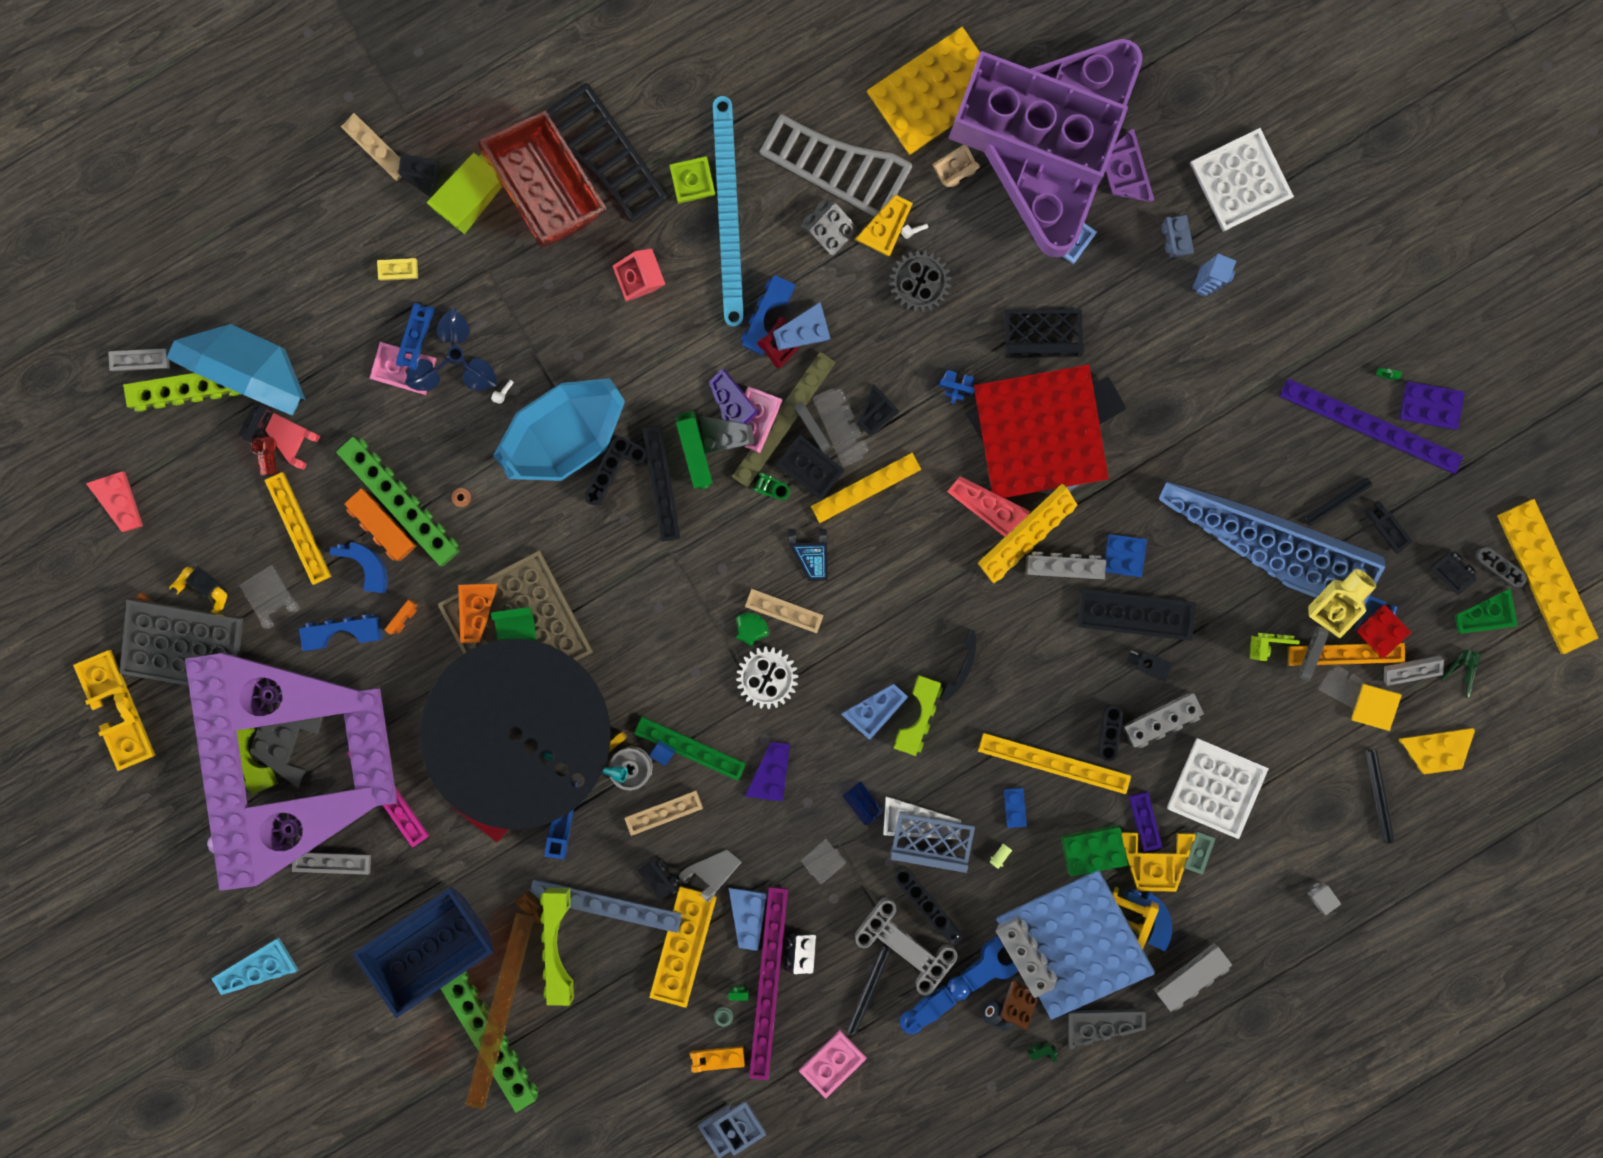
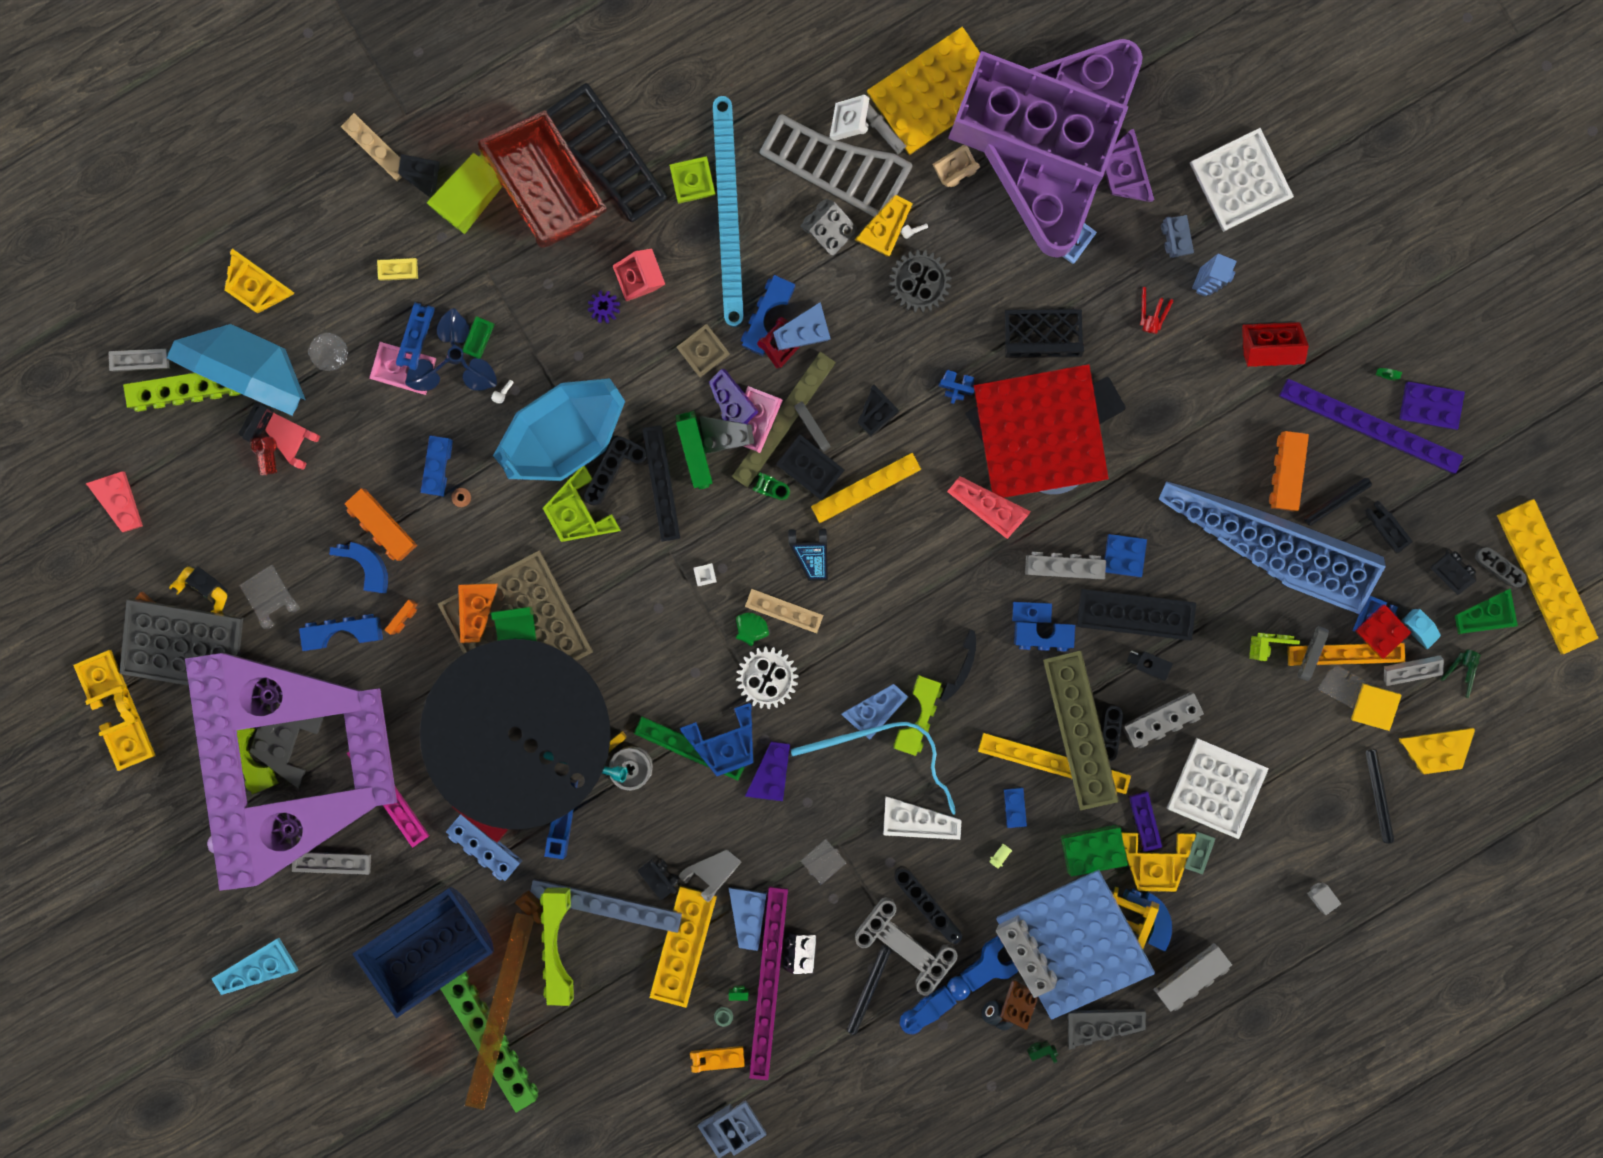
(253, 285): none -> yellow wing
(298, 528): yellow plate -> none
(328, 352): none -> clear dish
(349, 453): bright green brick -> none
(434, 471): none -> blue arch
(477, 843): none -> medium blue brick
(478, 337): none -> green tile
(570, 515): none -> lime wing
(603, 300): none -> dark purple gear
(662, 753): blue tile -> none
(663, 812): tan plate -> none
(703, 350): none -> dark tan plate
(705, 574): none -> white plate
(727, 750): none -> blue wing
(832, 1064): bright pink tile -> none
(836, 423): clear windscreen -> none
(847, 737): none -> medium azure piece
(850, 118): none -> white tile
(863, 803): clear blue slope -> none
(882, 127): none -> light grey pin
(926, 857): sand blue fence -> none
(1028, 534): yellow plate -> none
(1032, 612): none -> blue plate
(1061, 637): none -> blue arch
(1080, 730): none -> olive plate
(1152, 323): none -> red plant
(1274, 344): none -> red slope
(1289, 471): none -> orange brick
(1342, 602): light yellow brick -> none
(1422, 627): none -> medium azure slope

